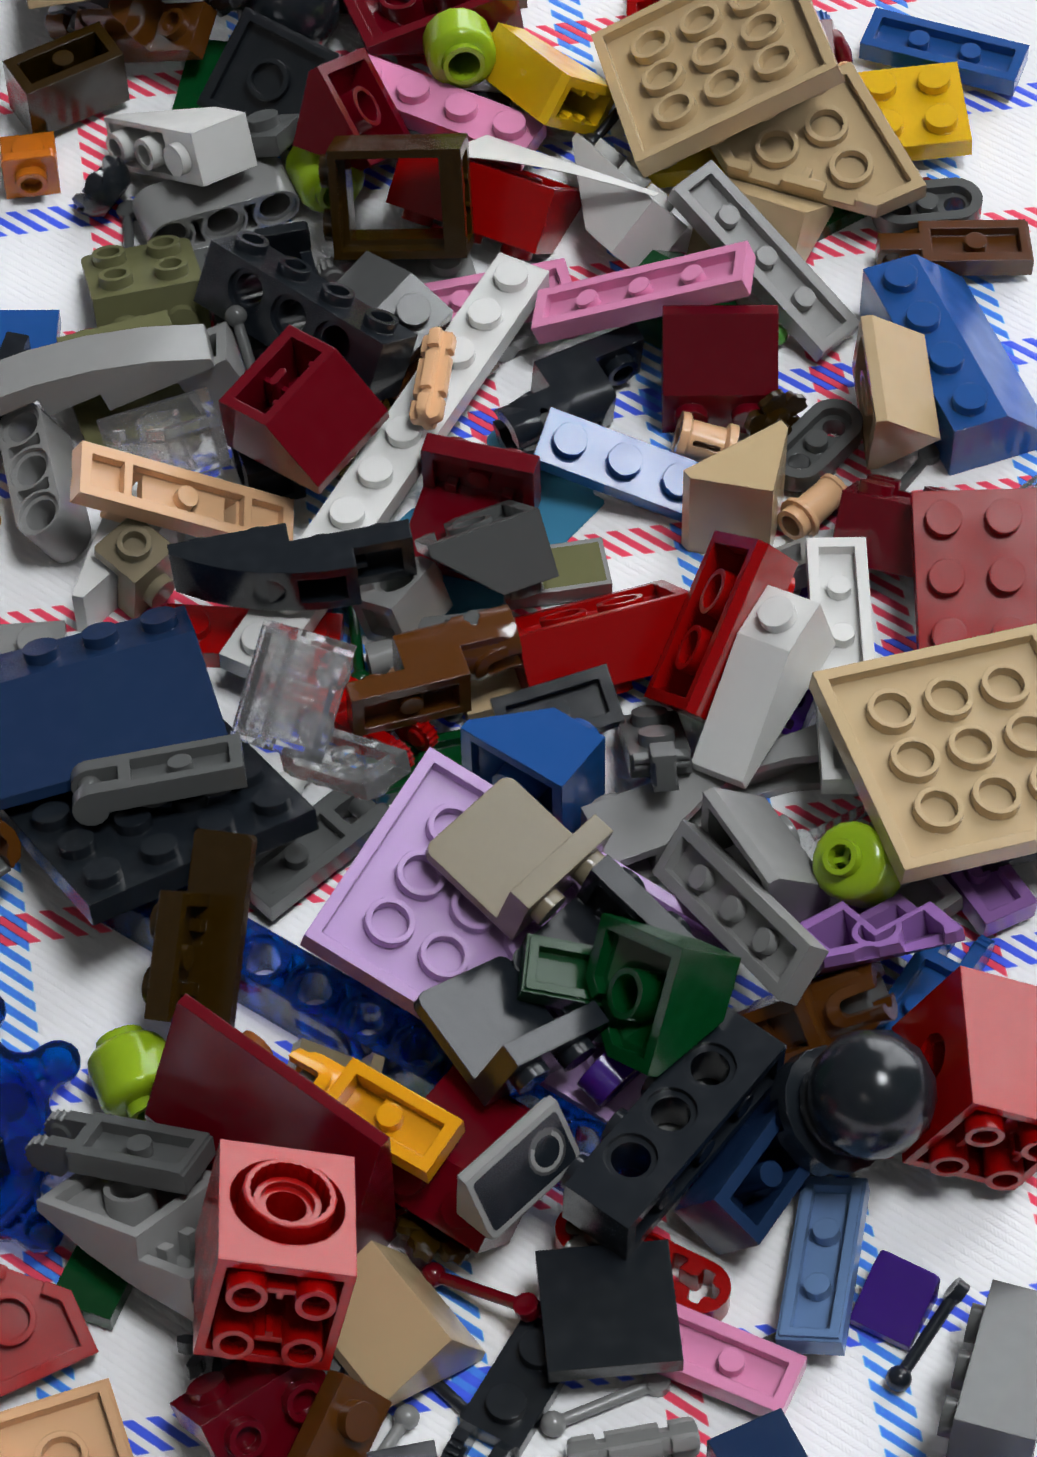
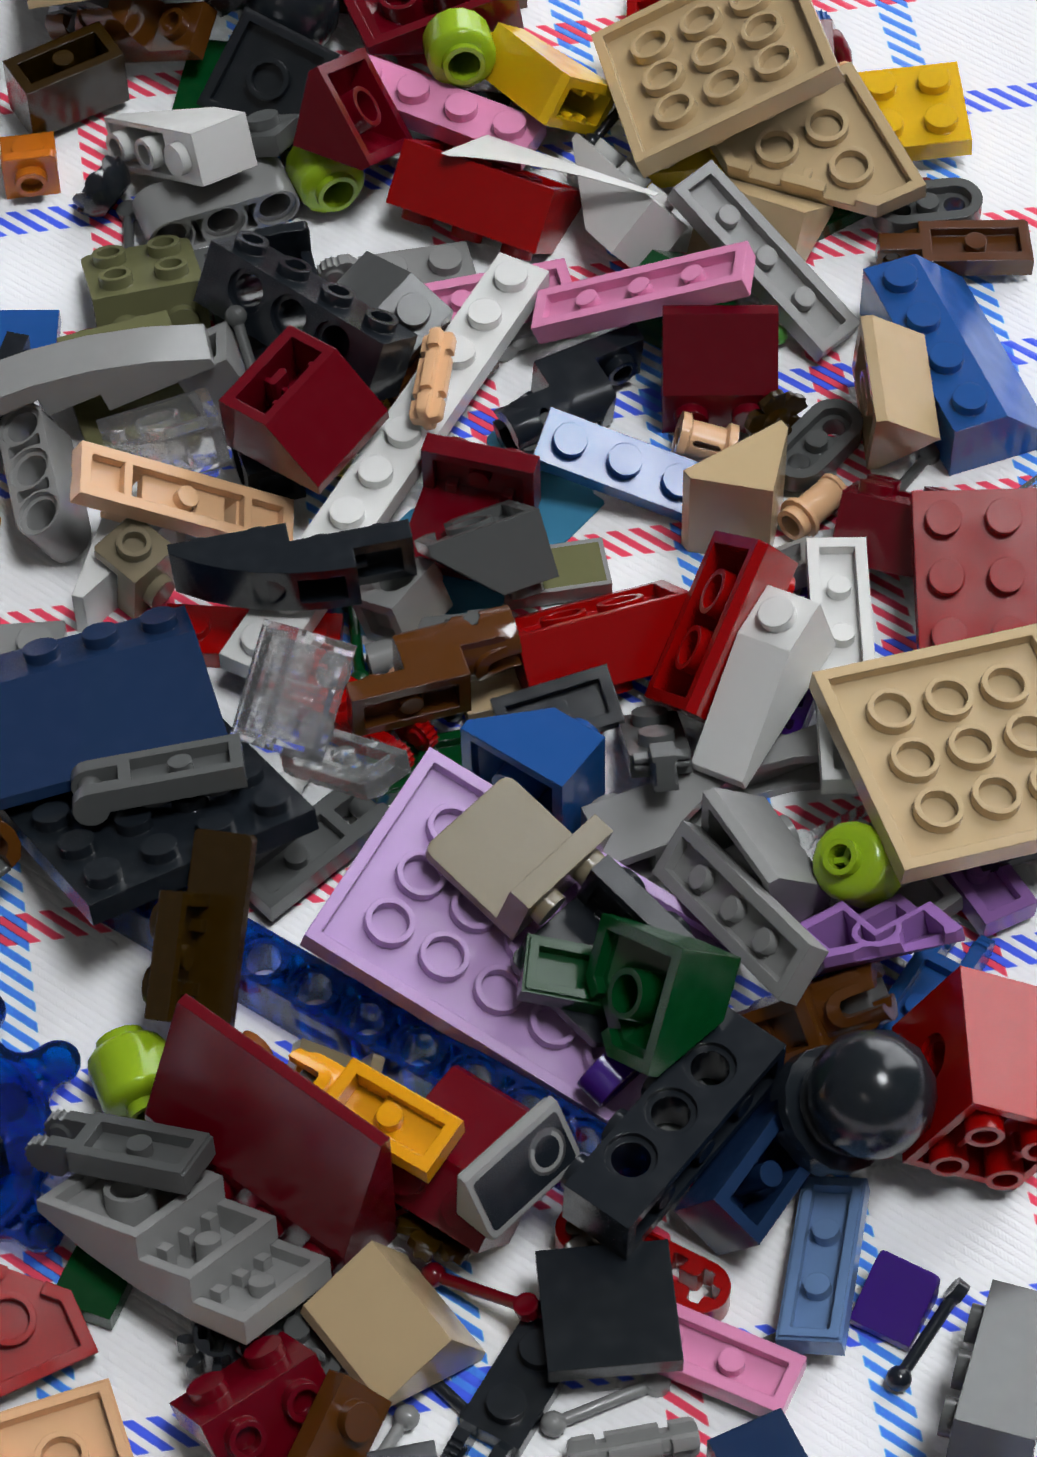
(275, 1255): red brick -> none
(421, 243): dark brown window -> none
(503, 1041): bracket -> none
(913, 41): blue plate -> none

